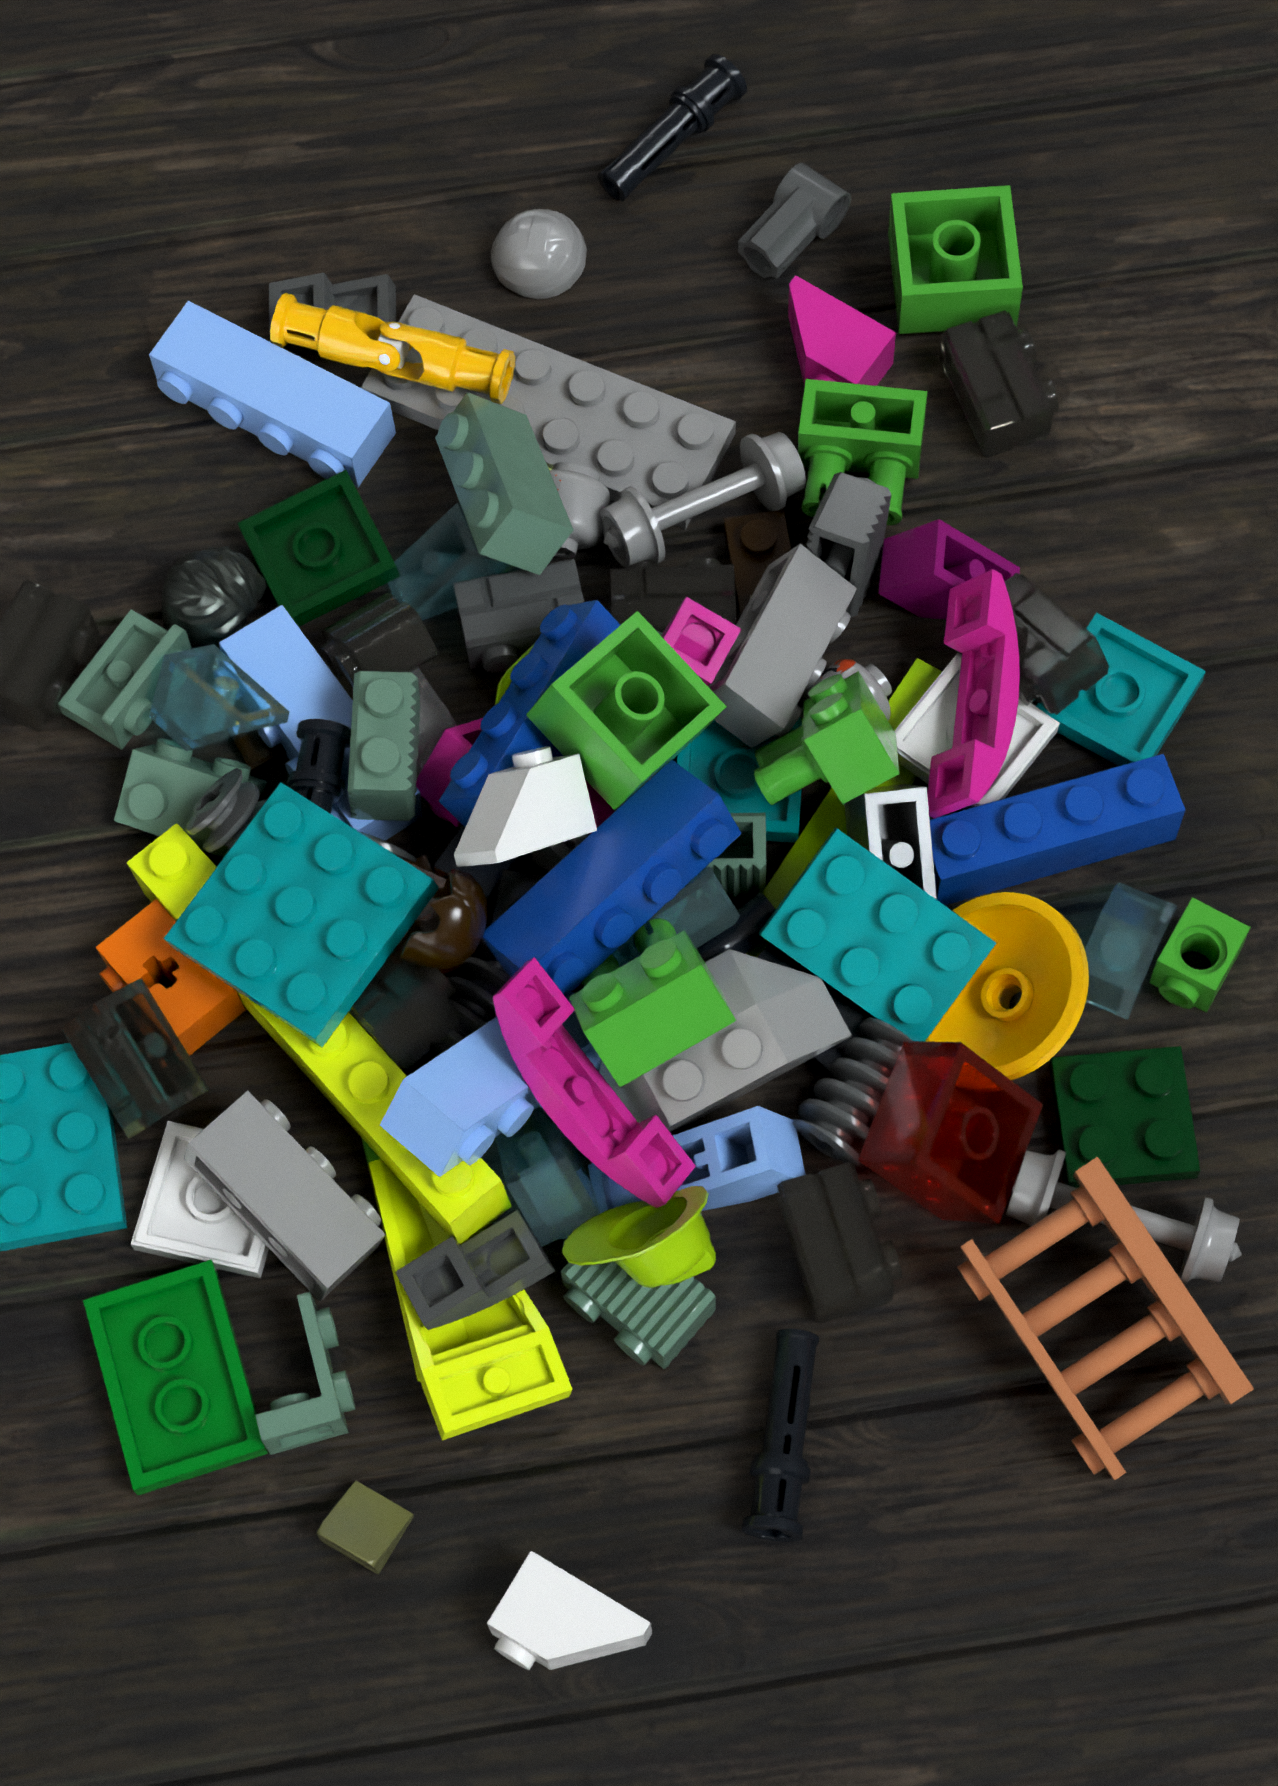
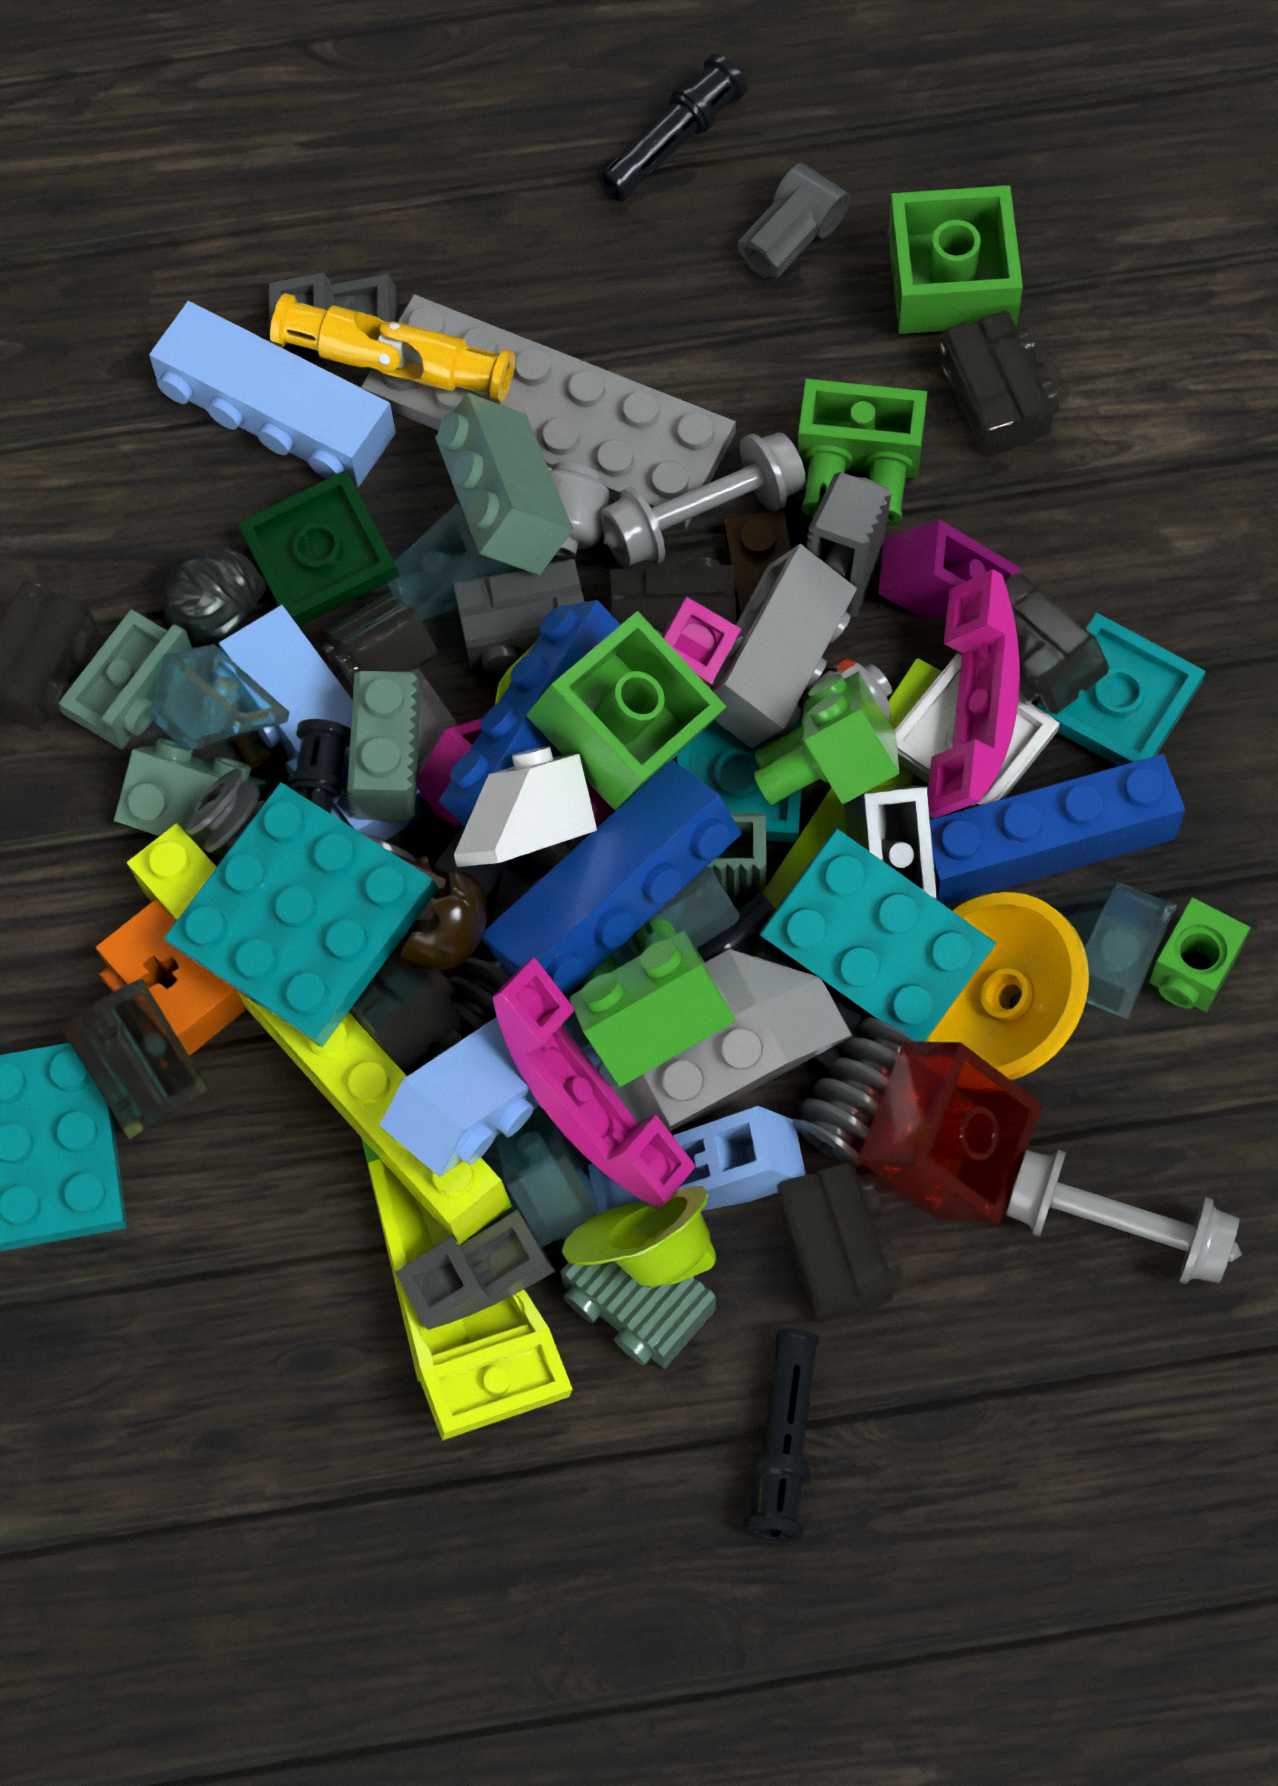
(174, 1377): green plate -> none
(188, 1219): white tile -> none
(285, 1194): light grey brick -> none
(297, 1418): sand green bracket -> none
(365, 1527): olive slope -> none
(539, 254): light grey piece -> none
(561, 1619): white slope -> none
(836, 339): dark pink slope -> none
(1127, 1113): dark green plate -> none
(1170, 1316): nougat fence -> none

